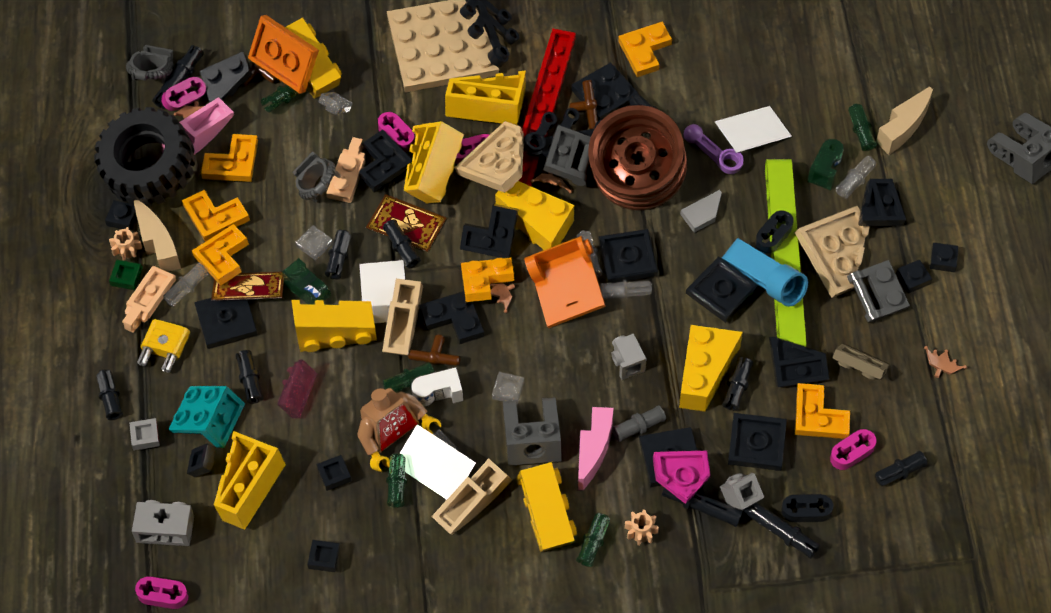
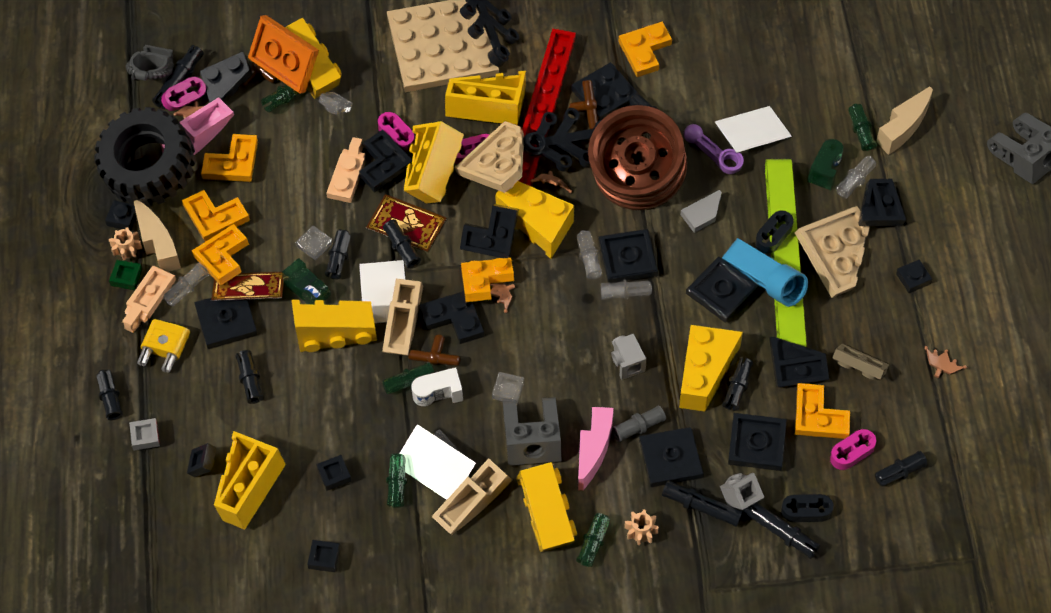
(159, 597): dark pink beam -> none
(163, 523): light grey brick -> none
(209, 412): teal bracket -> none
(297, 388): clear pink plate -> none
(309, 172): dark grey piece -> none
(388, 419): torso -> none
(563, 152): dark grey plate -> none
(565, 281): orange door -> none
(681, 472): dark pink plate -> none
(884, 287): dark grey plate -> none
(944, 257): black plate -> none

